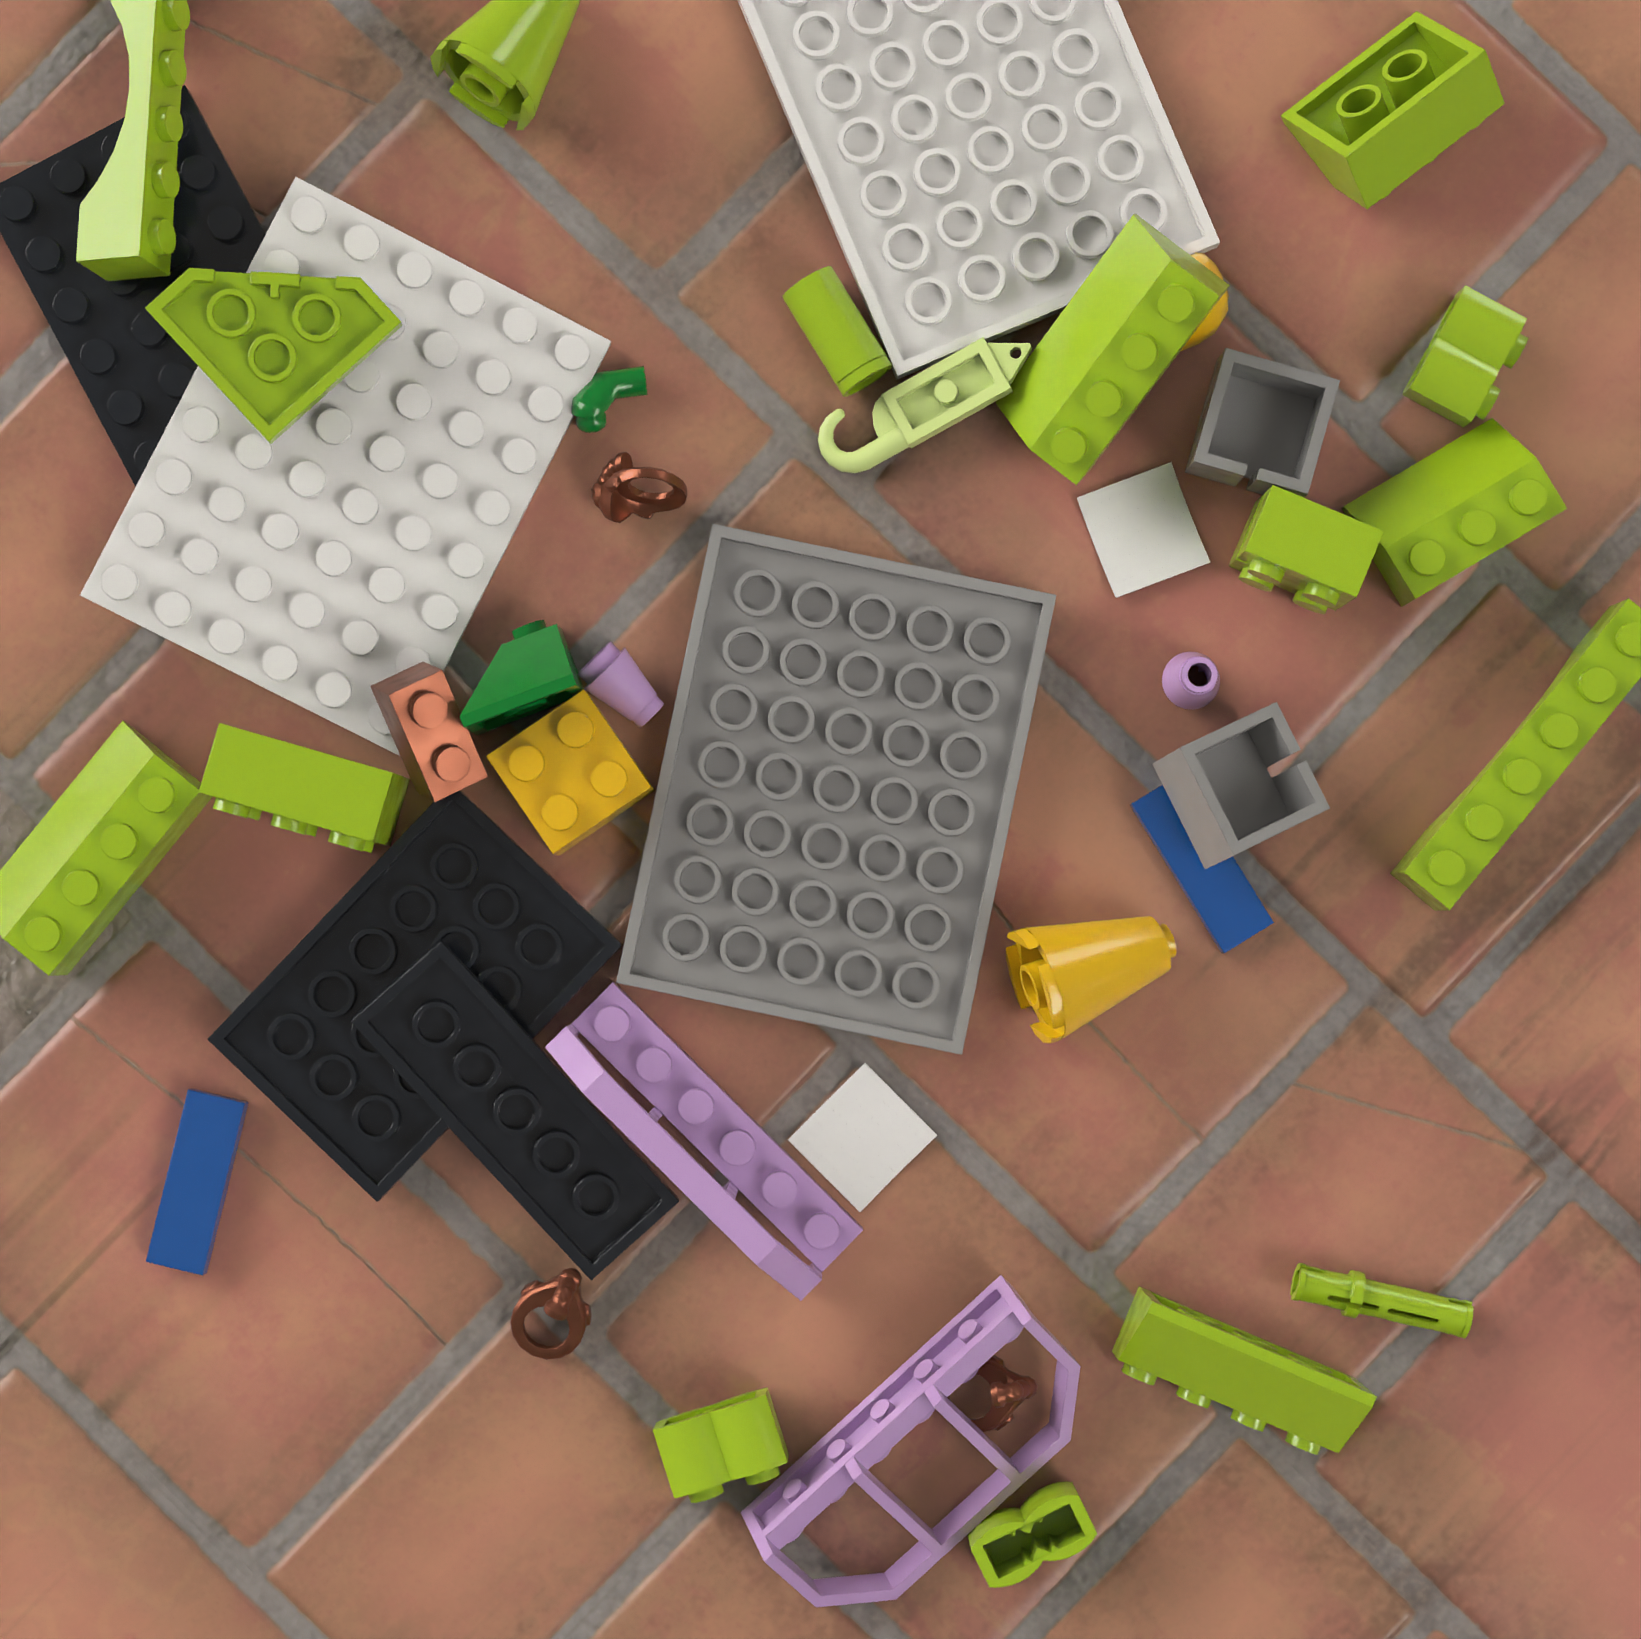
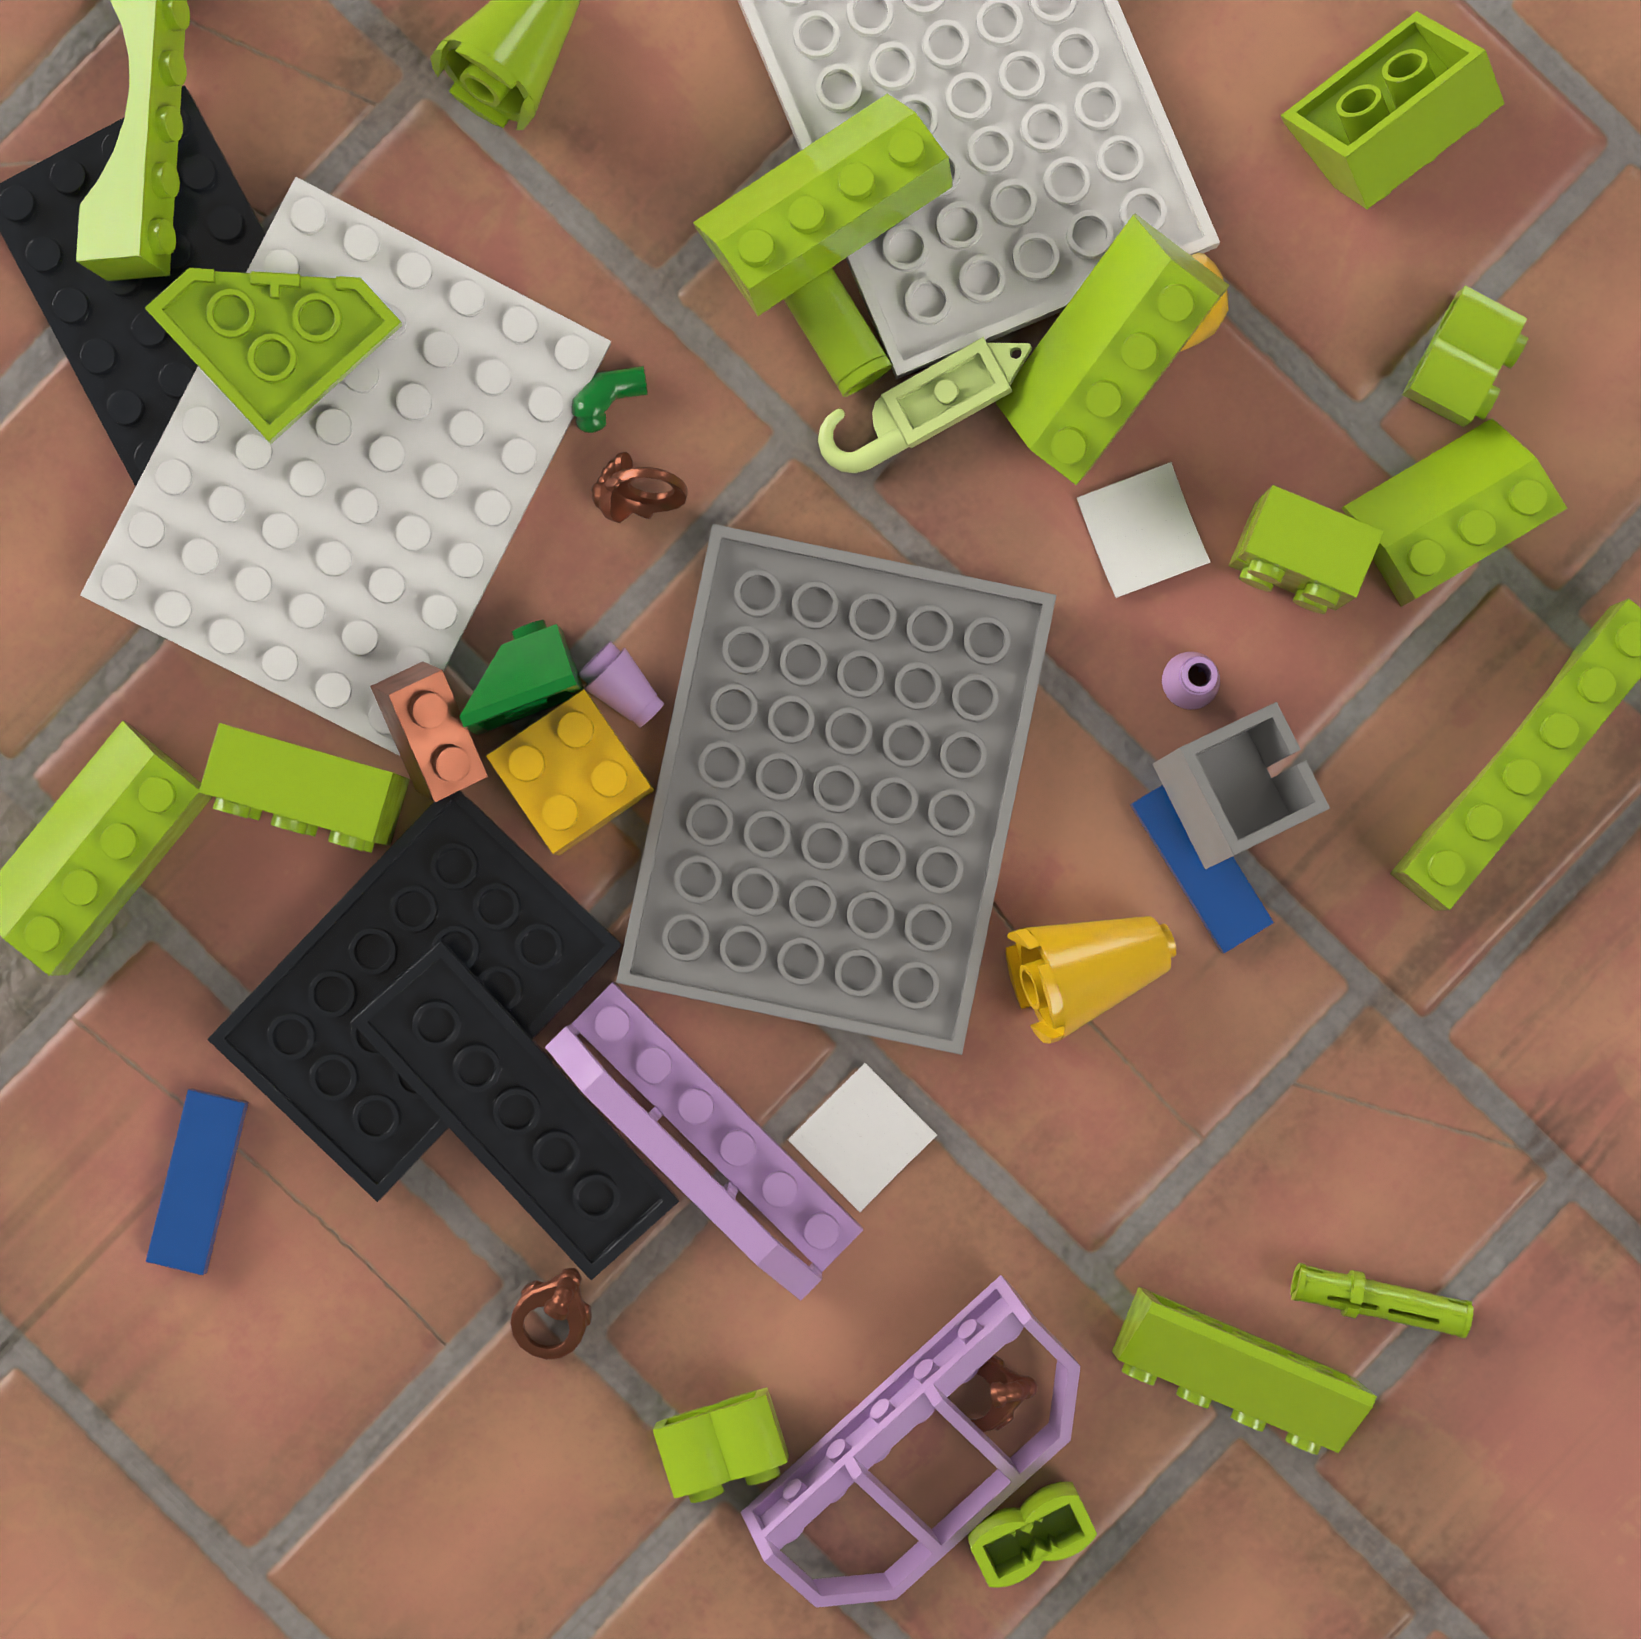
(826, 202): none -> lime slope
(1262, 424): light grey piece -> none

